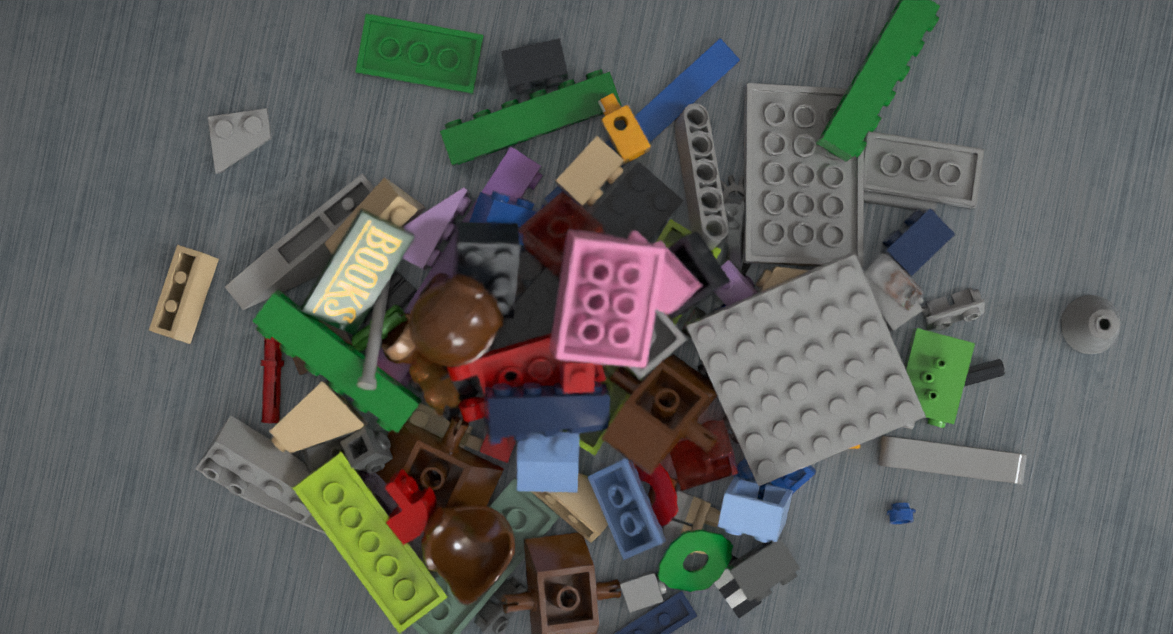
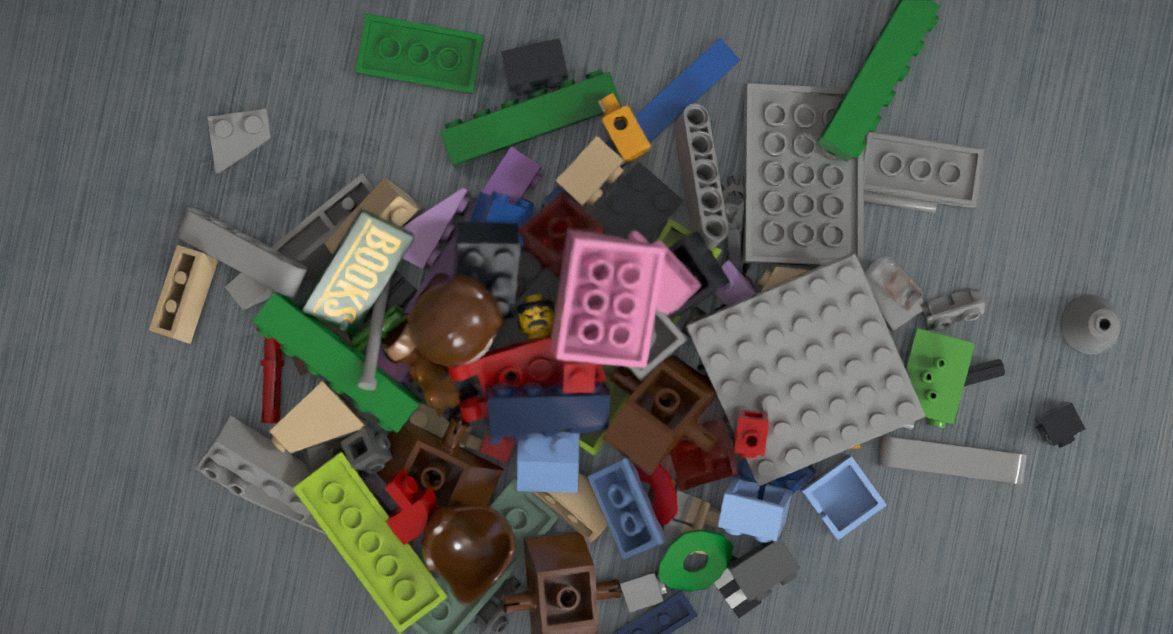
(241, 251): none -> light grey beam
(535, 316): none -> head
(751, 433): none -> red brick
(843, 496): none -> light blue piece
(901, 513): blue plate -> none
(918, 241): dark blue brick -> none
(1059, 425): none -> black brick

